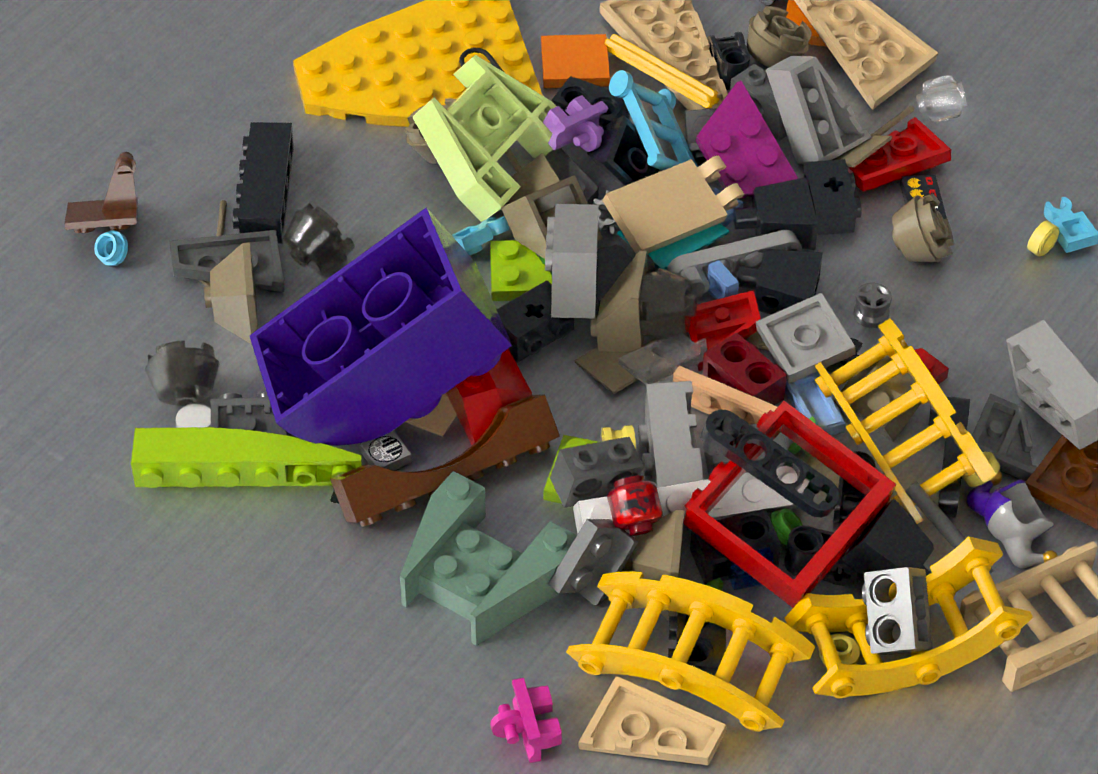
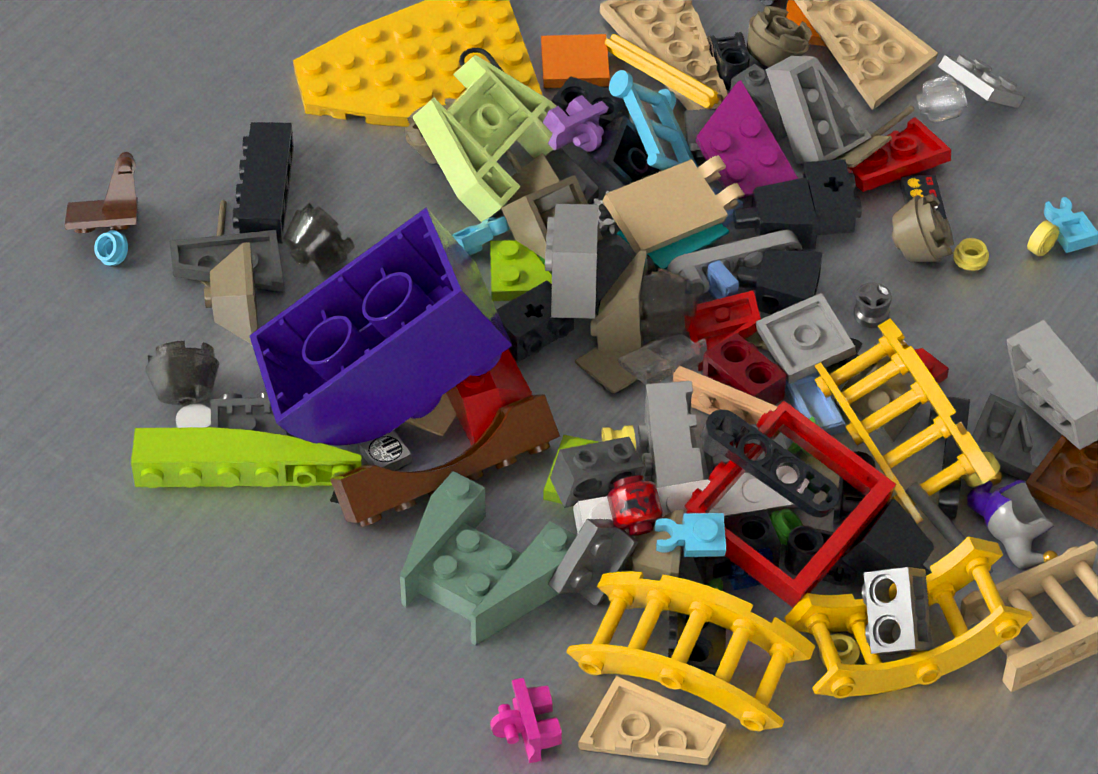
(699, 534): none -> medium azure plate
(971, 254): none -> light yellow plate
(978, 78): none -> light grey plate

